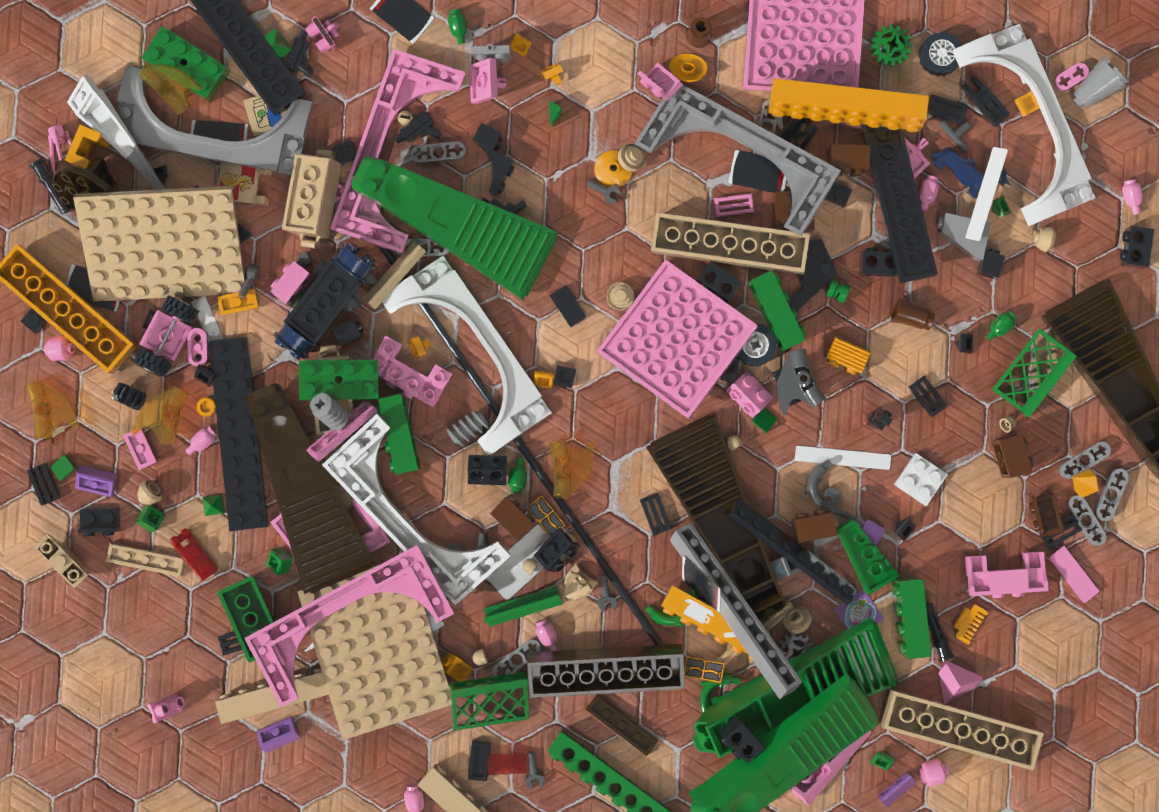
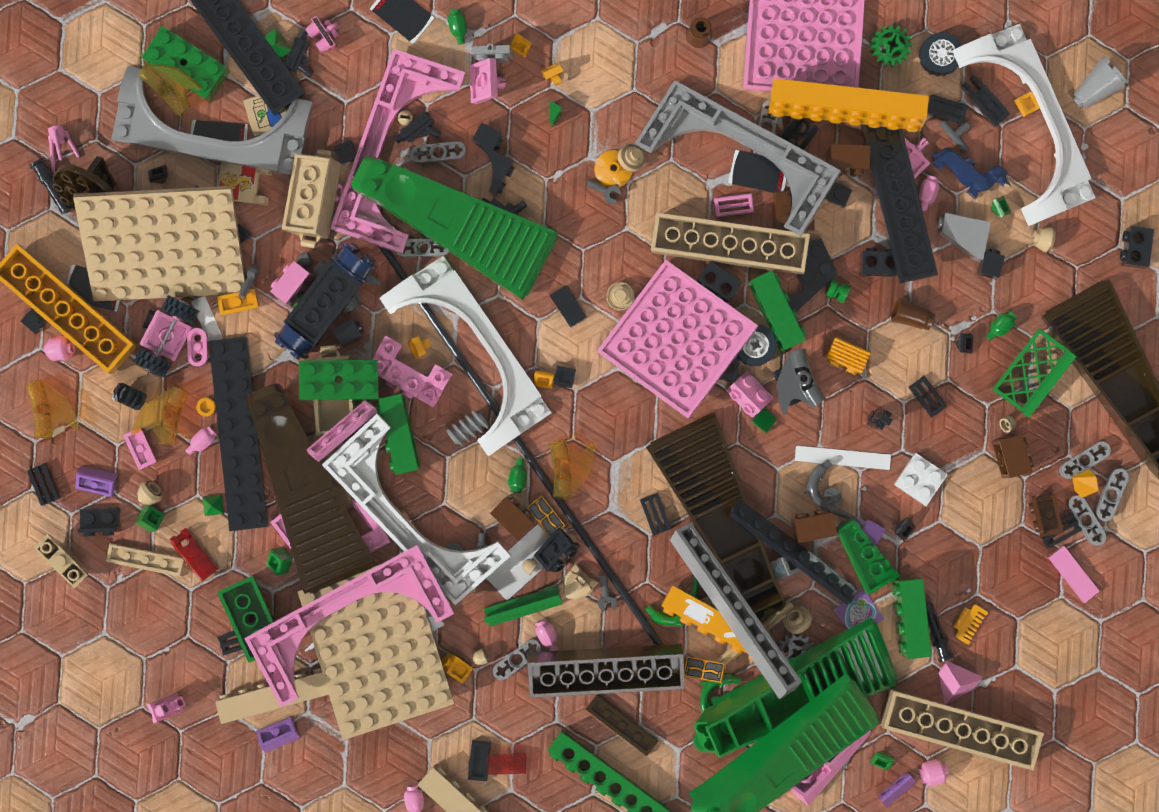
(63, 468): green slope -> none
(82, 146): light orange panel -> none
(96, 111): white plate -> none
(204, 374): black slope -> none
(329, 411): light grey piece -> none
(394, 275): tan tile -> none
(484, 686): green fence -> none
(487, 470): black brick -> none
(533, 771): dark grey bar -> none
(661, 82): bright pink bracket -> none
(688, 67): light orange dish -> none
(701, 584): black sticker -> none
(734, 442): tan hinge -> none
(740, 739): black brick -> none
(986, 193): white sticker -> none
(1006, 581): bright pink bracket -> none
(1069, 74): bright pink beam -> none
(1132, 195): bright pink plant -> none

